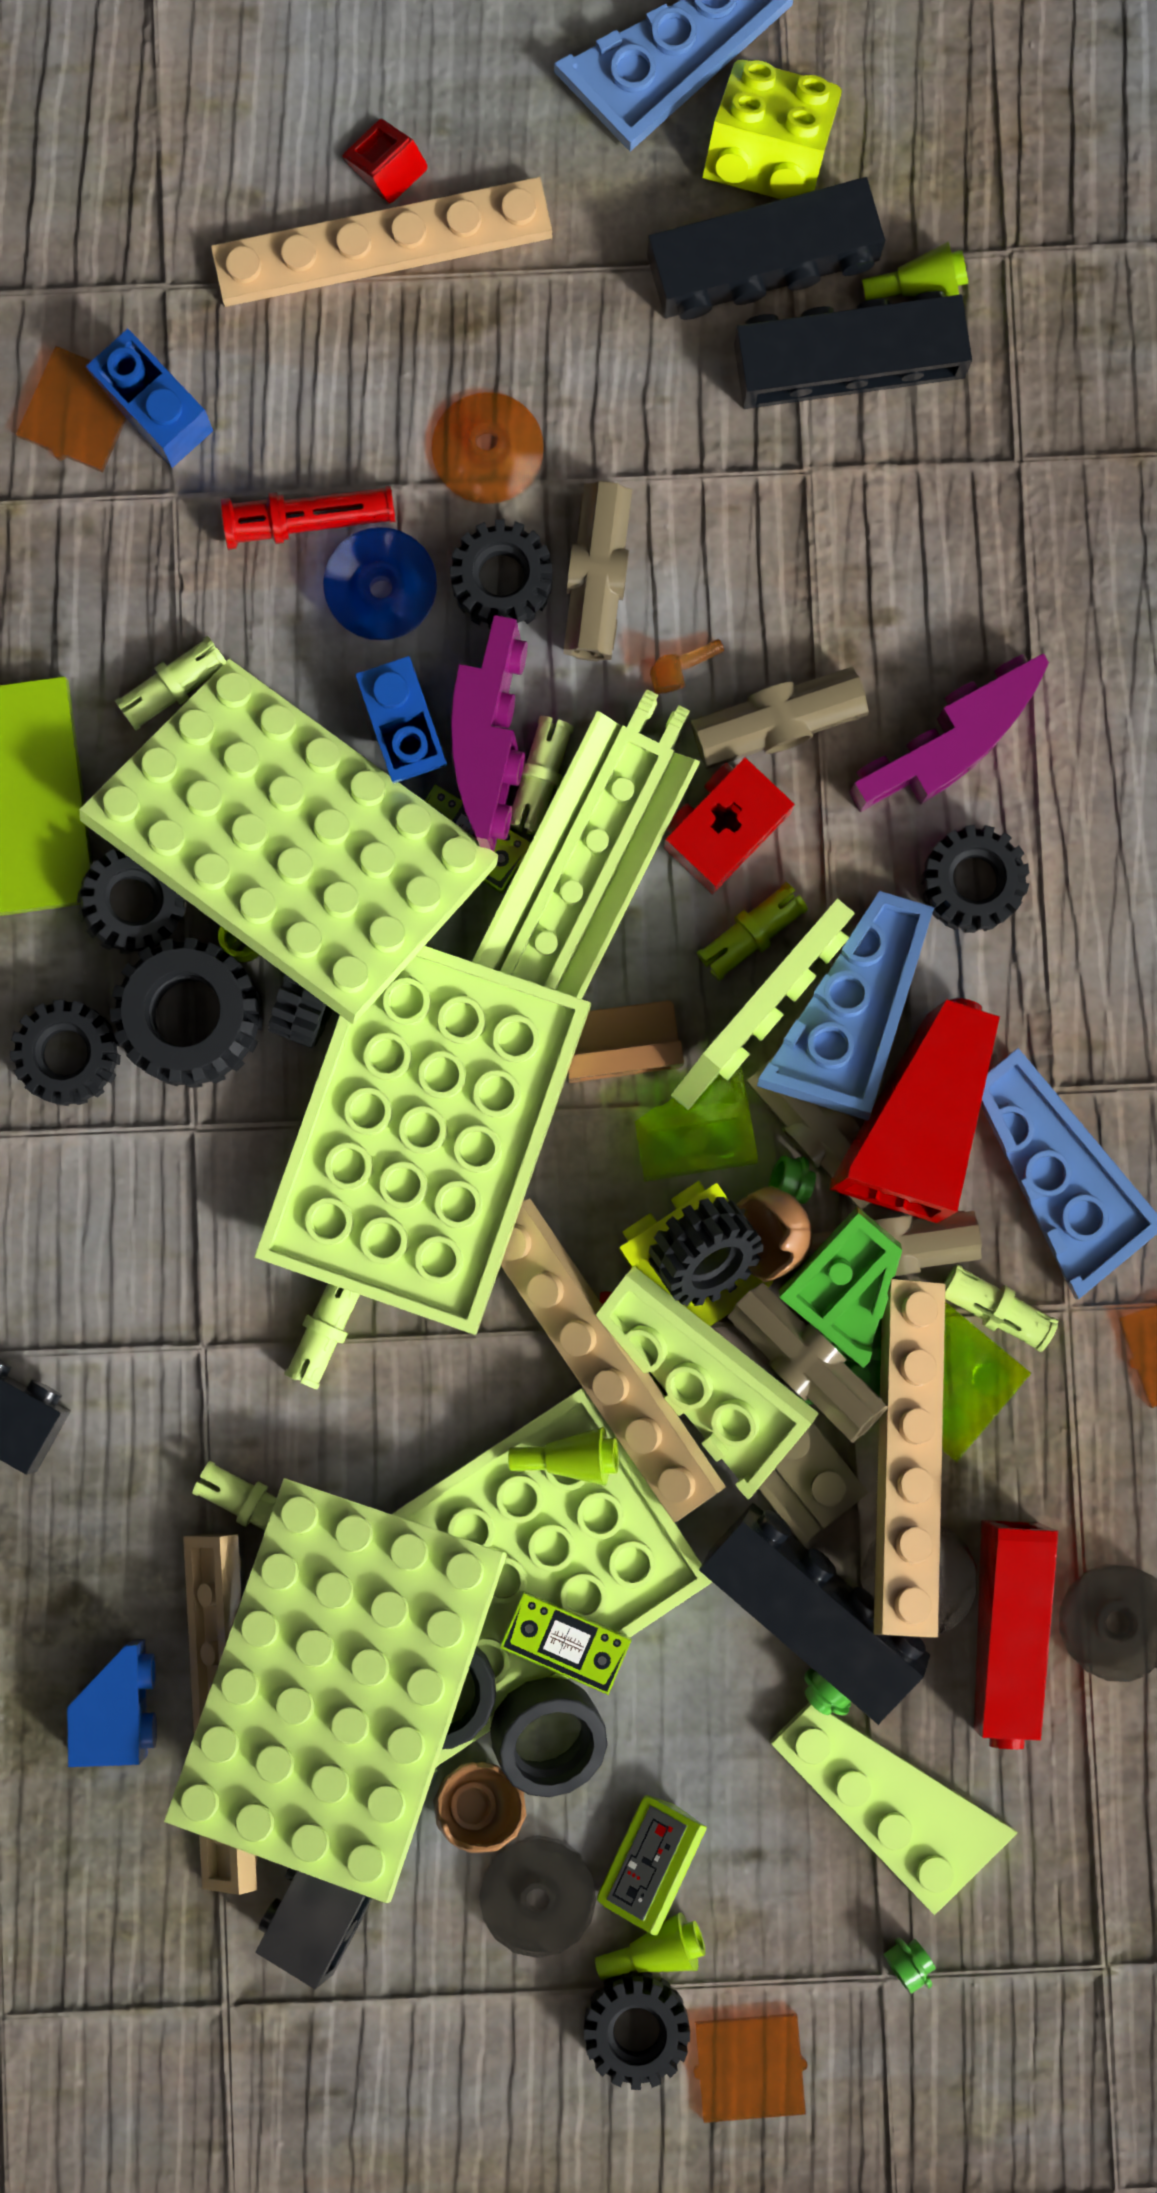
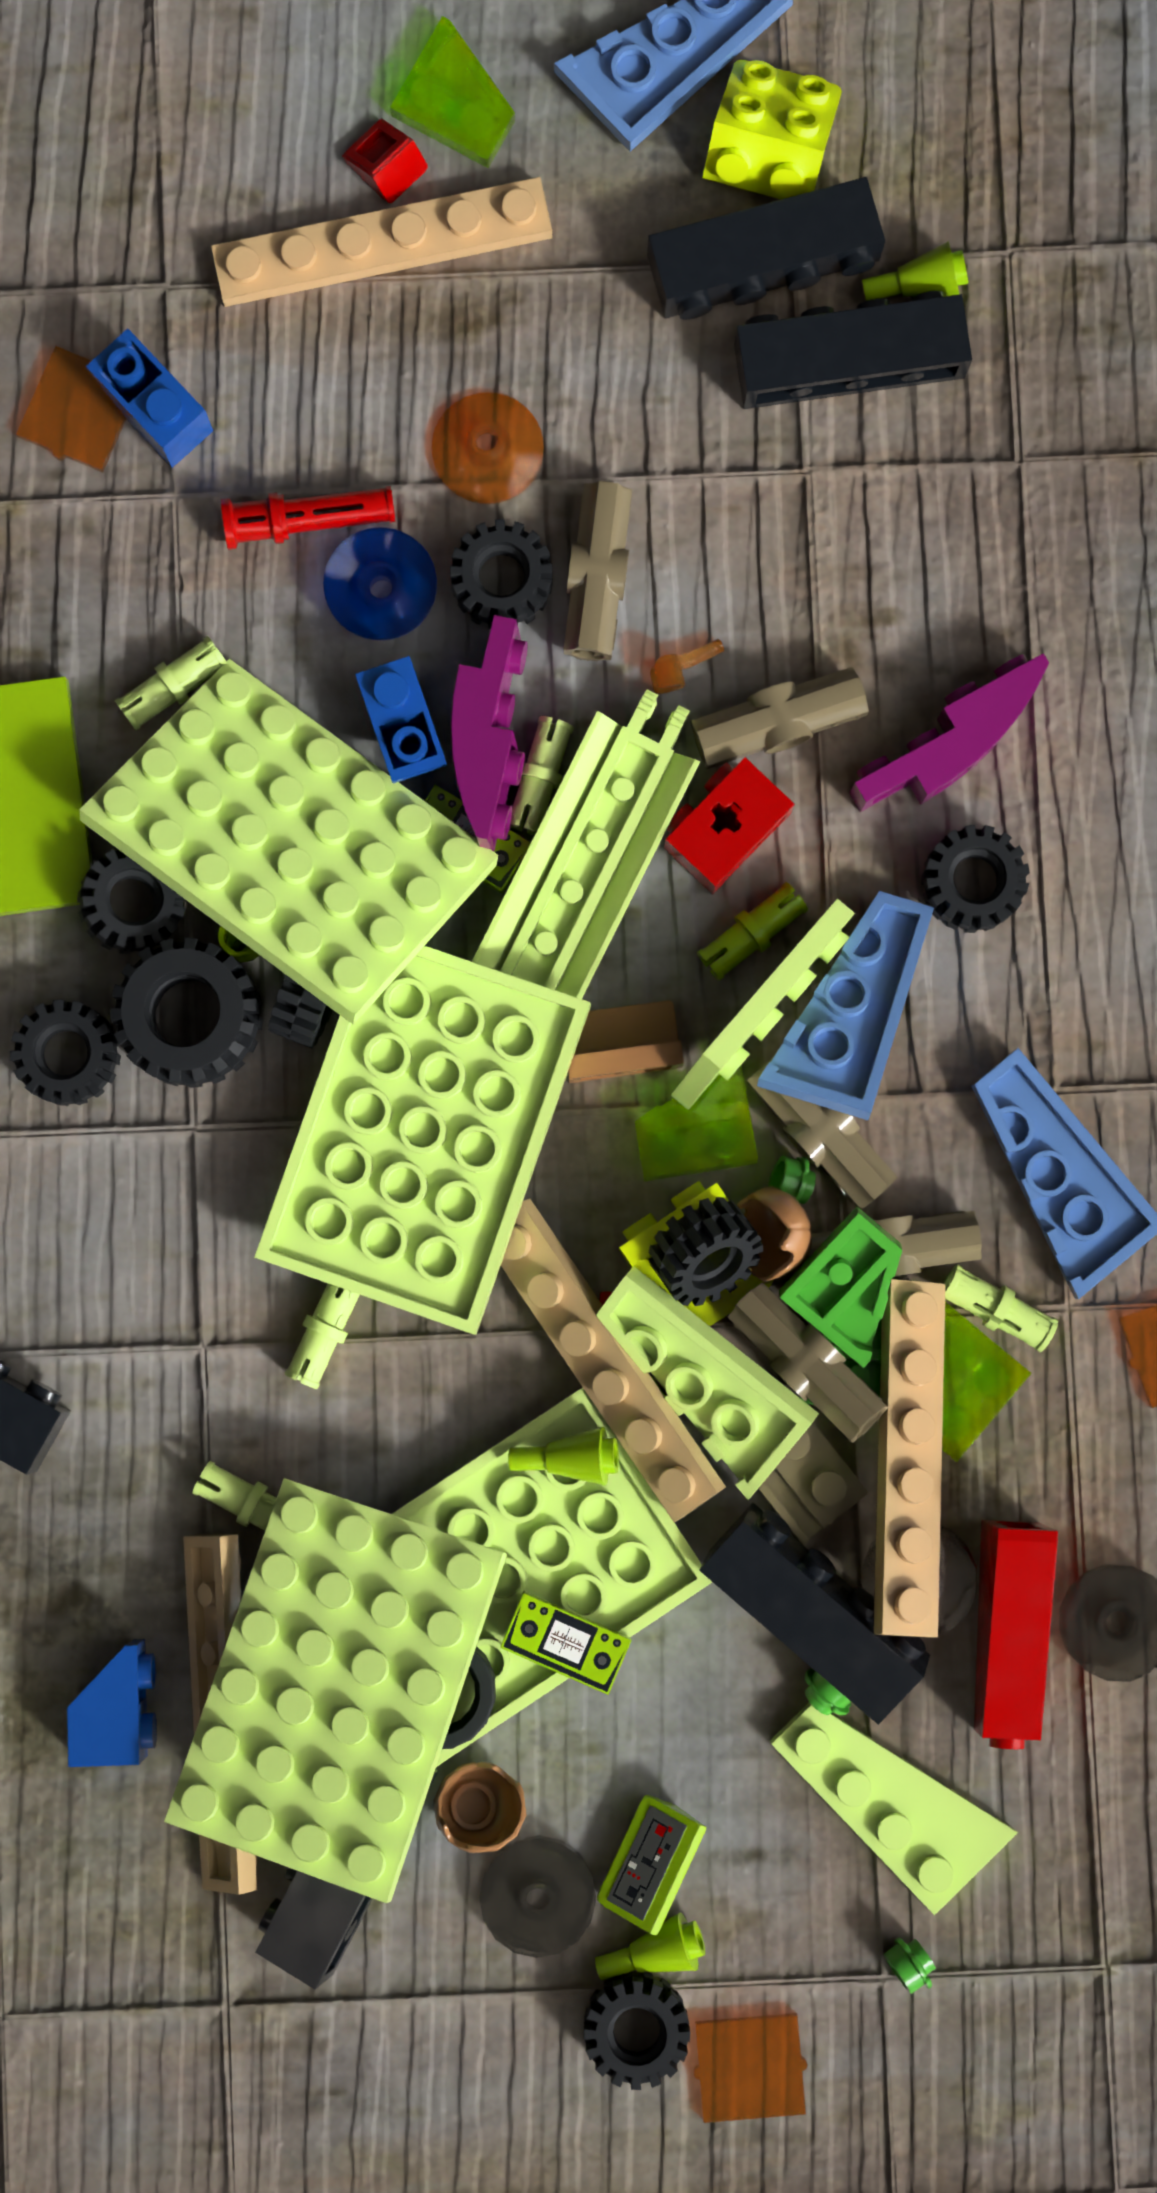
(454, 98): none -> clear neon green wing
(570, 1768): black tyre -> none
(926, 1117): red slope -> none

